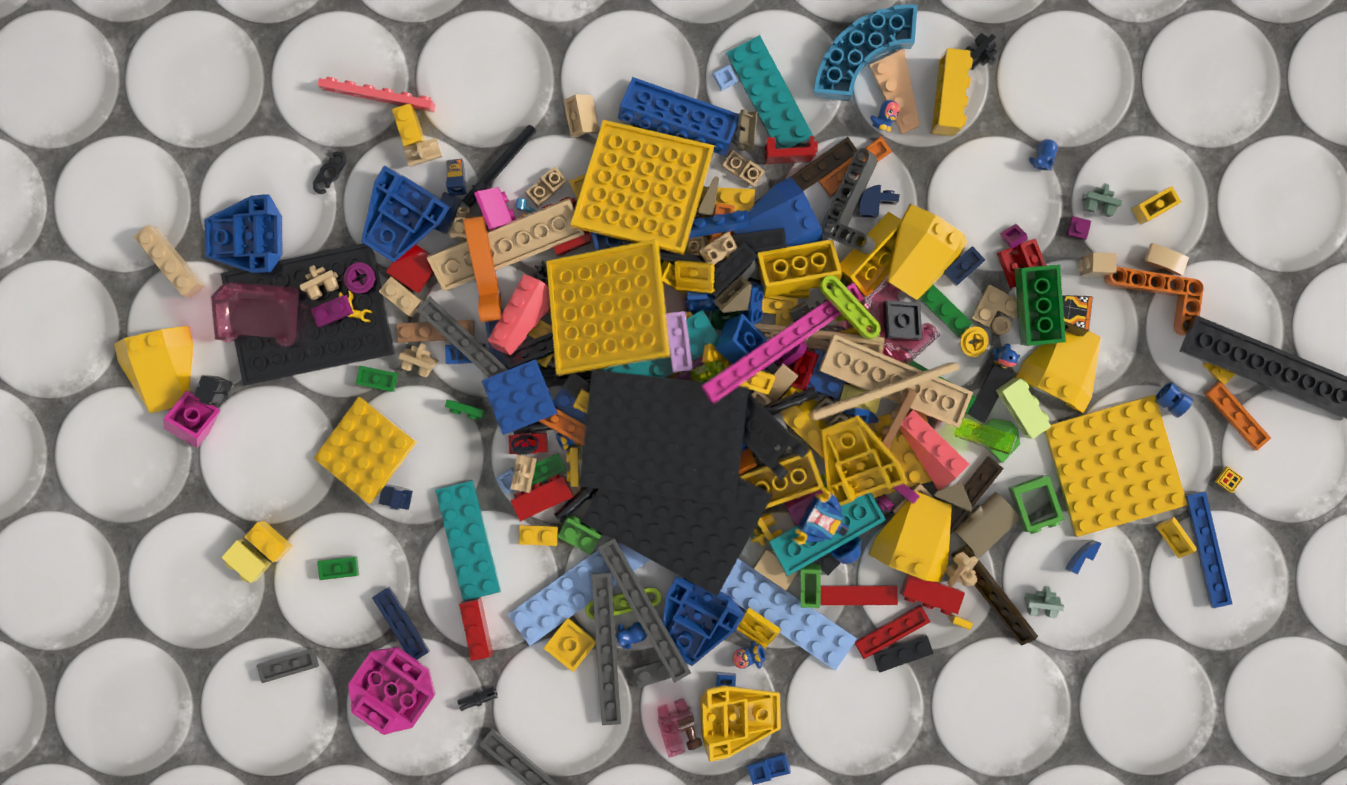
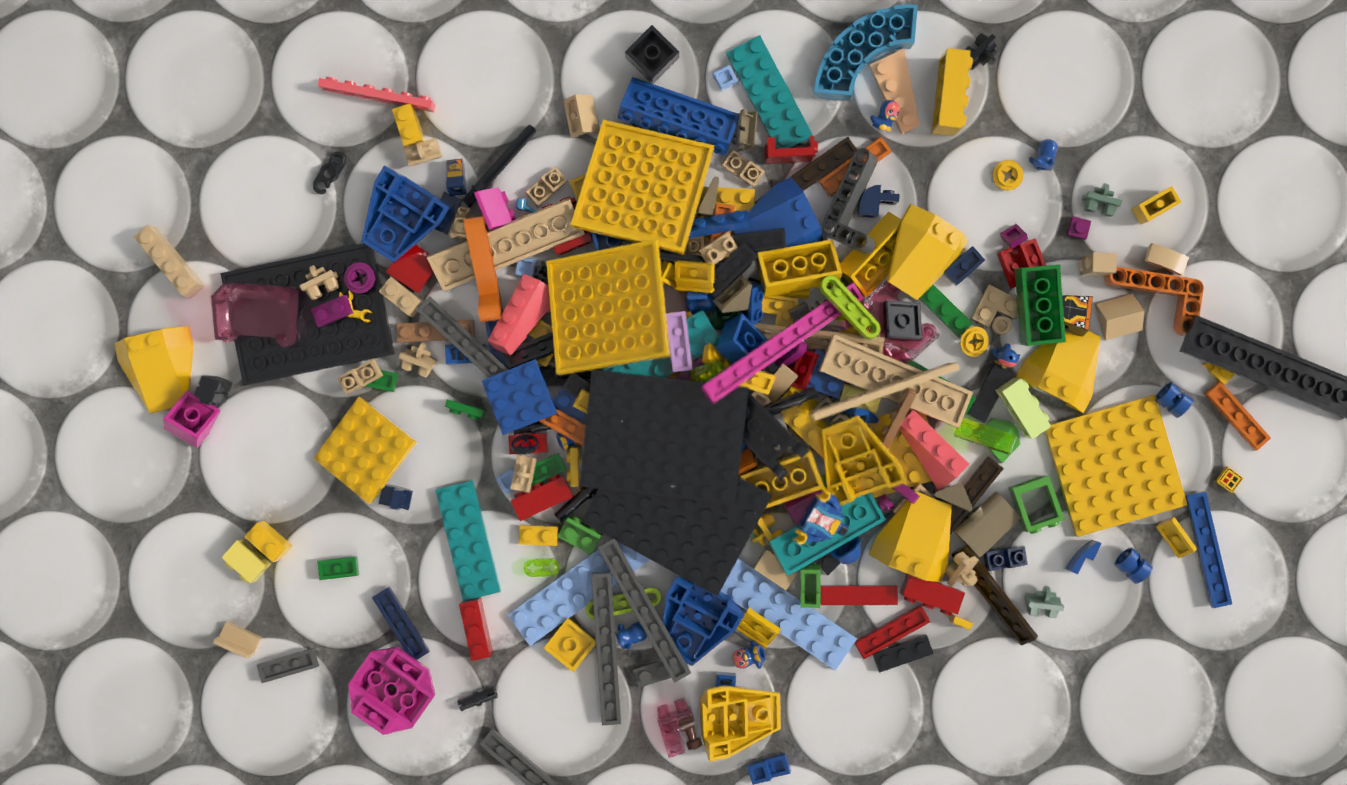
(238, 640): none -> tan panel
(246, 235): blue wedge -> none
(360, 376): none -> tan slope
(526, 267): none -> light blue tile
(542, 572): none -> clear neon green beam
(652, 54): none -> black brick
(1005, 558): none -> dark blue slope
(1016, 174): none -> yellow gear
(1120, 316): none -> tan slope
(1136, 568): none -> blue wheel

